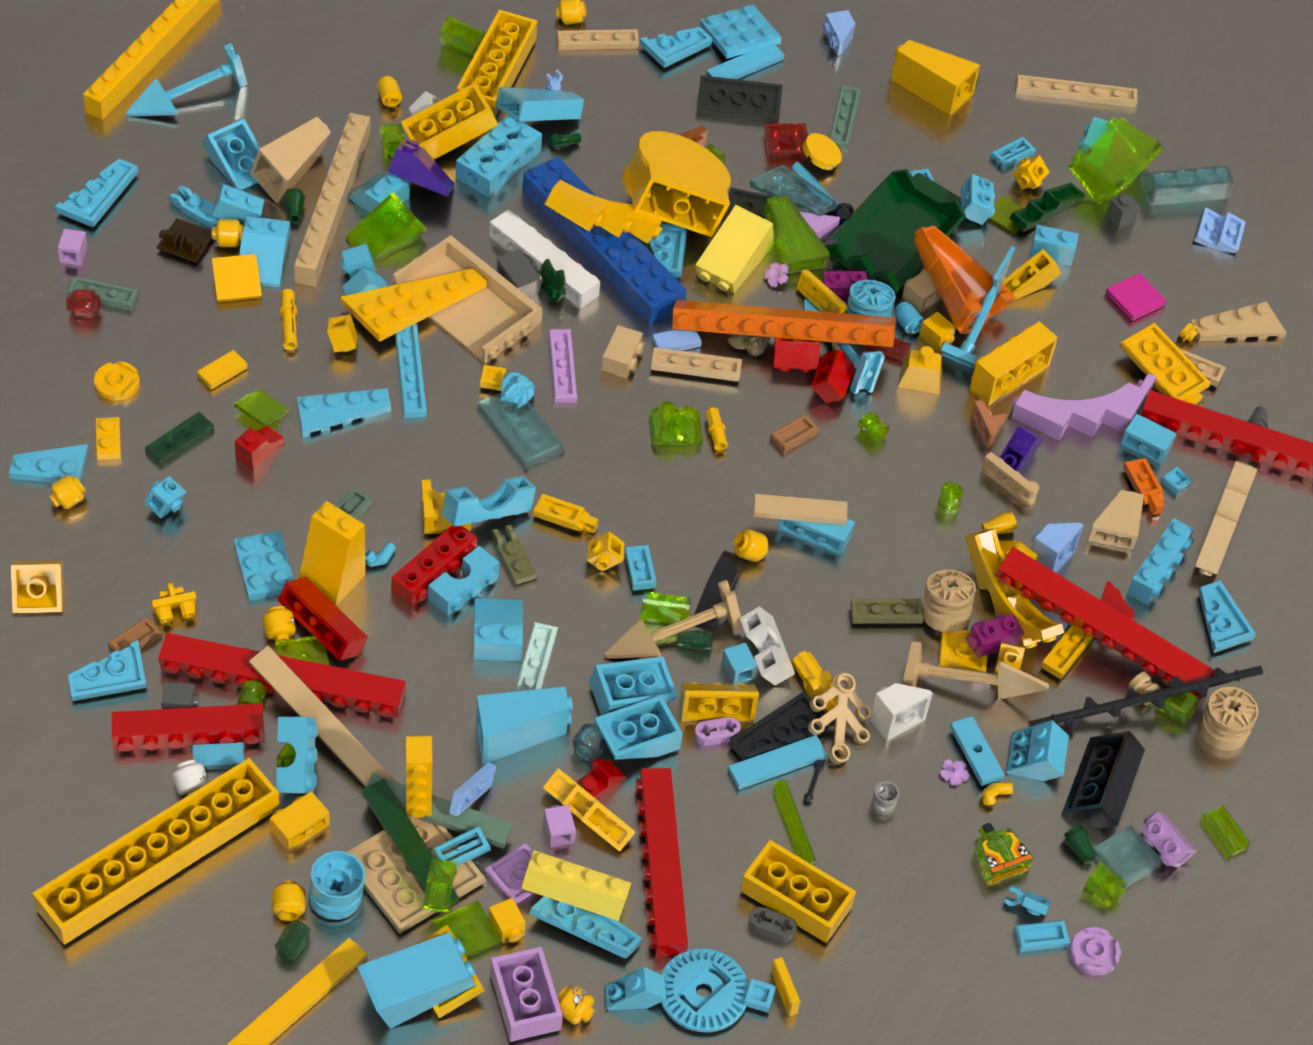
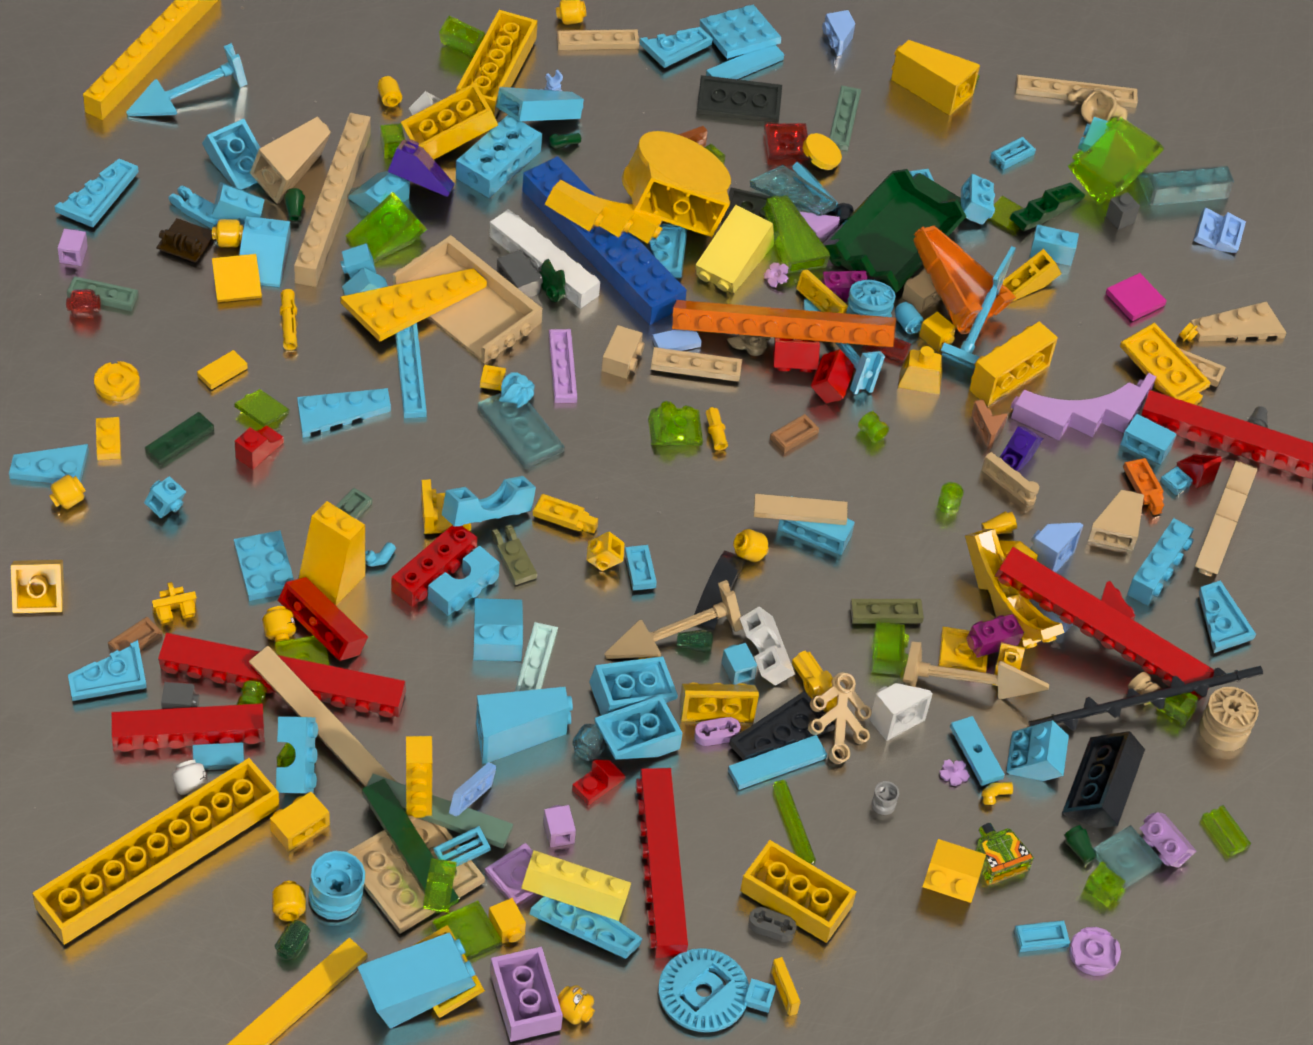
(342, 333): yellow brick -> none
(589, 809): yellow slope -> none
(635, 990): medium azure slope -> none
(664, 608): clear neon green slope -> none
(819, 765): black hinge -> none
(889, 648): none -> clear neon green brick
(948, 600): tan wheel -> none
(954, 870): none -> yellow slope
(1030, 172): yellow brick -> none
(1034, 903): medium azure plate -> none
(1066, 652): yellow plate -> none
(1098, 104): none -> tan piece
(1200, 468): none -> red slope

